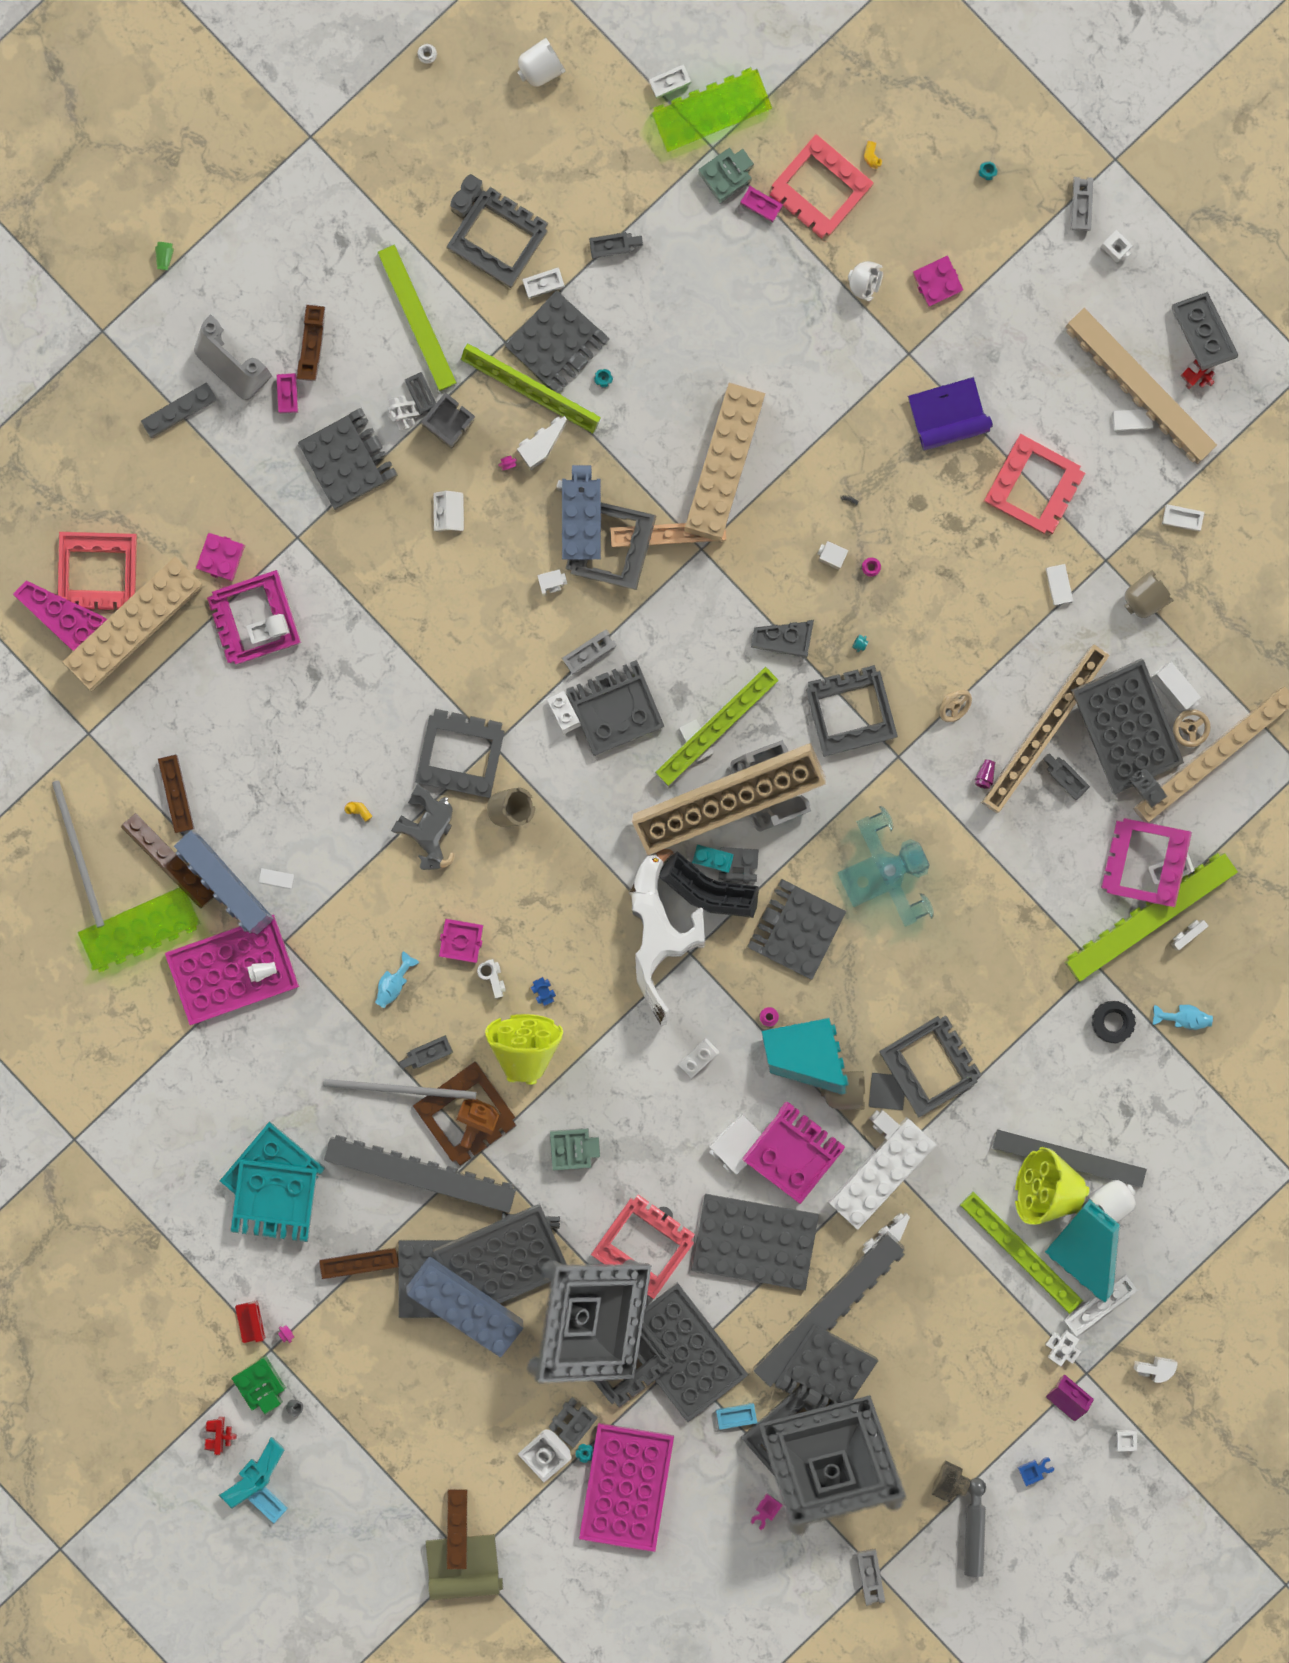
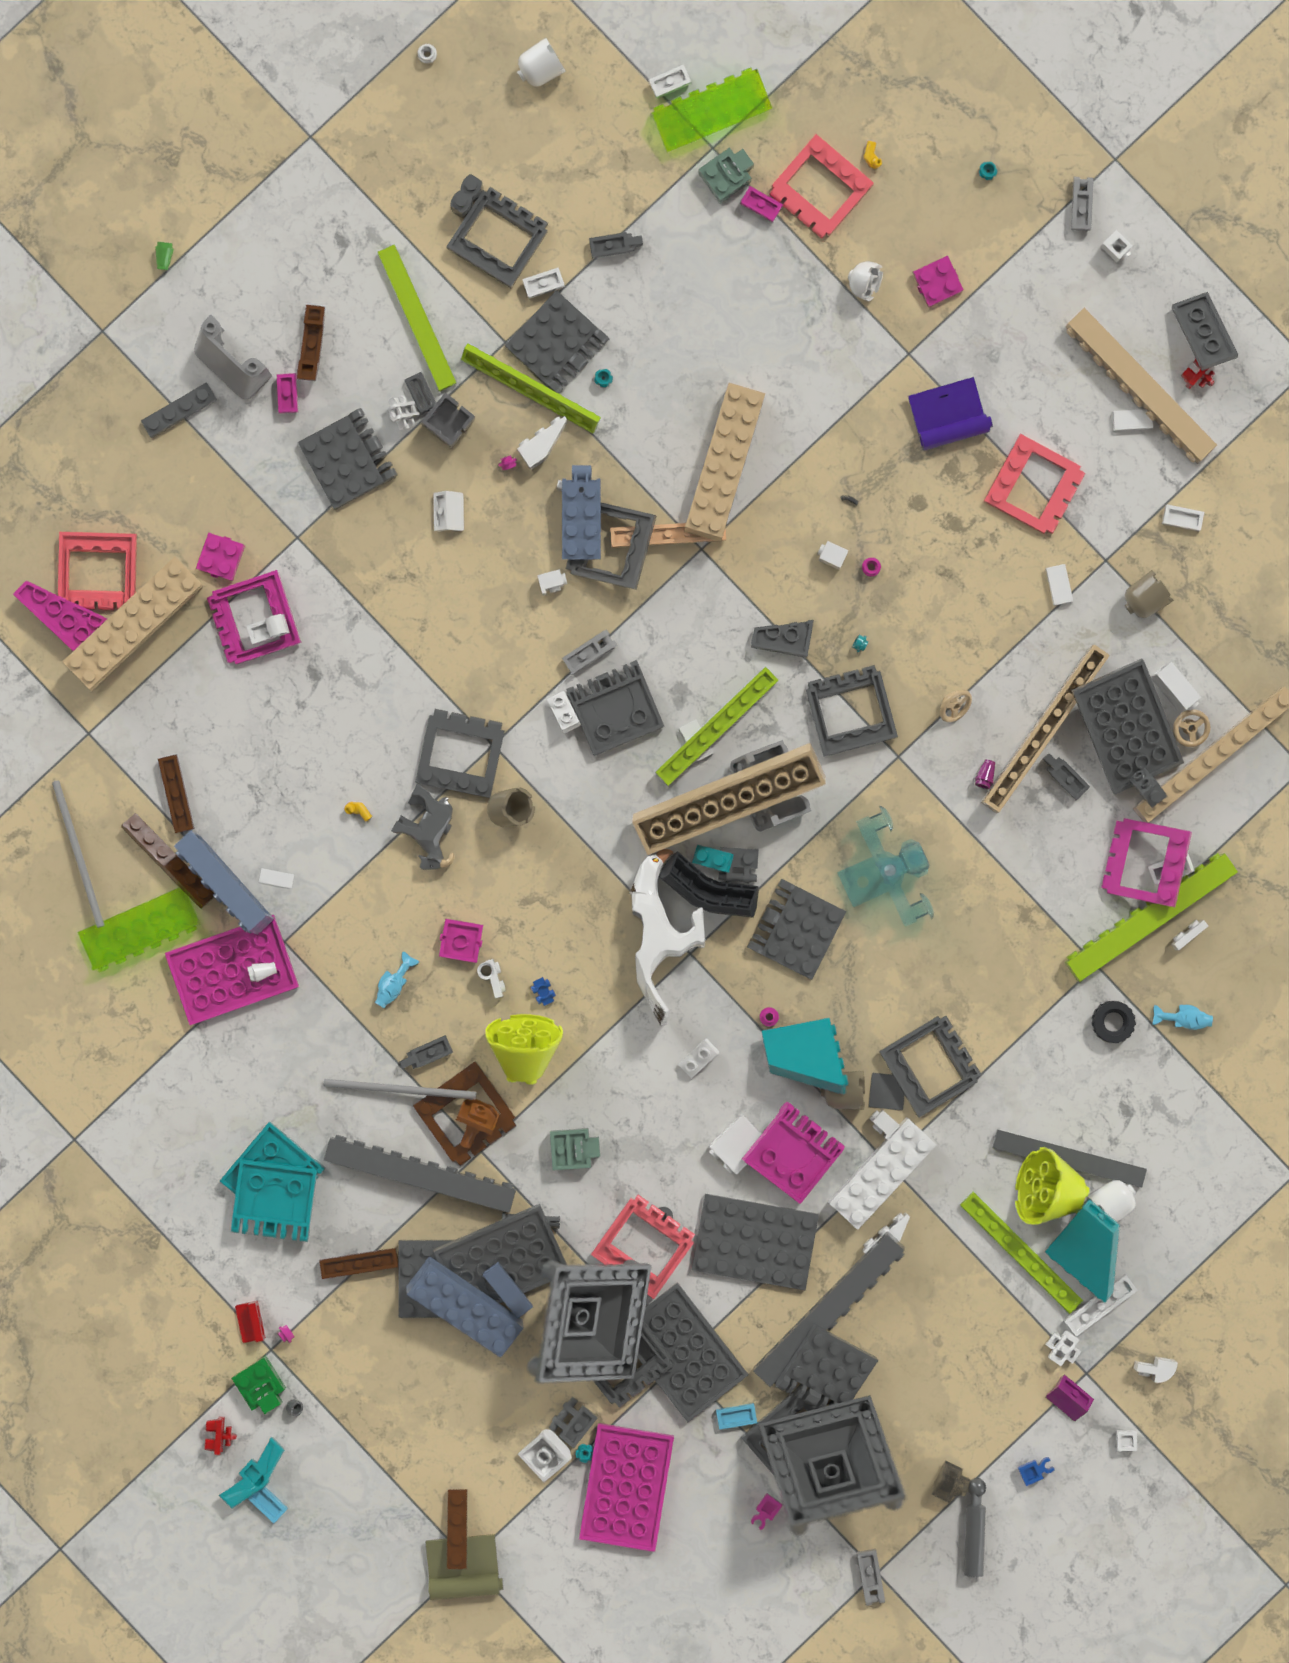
(507, 1290): none -> sand blue tile

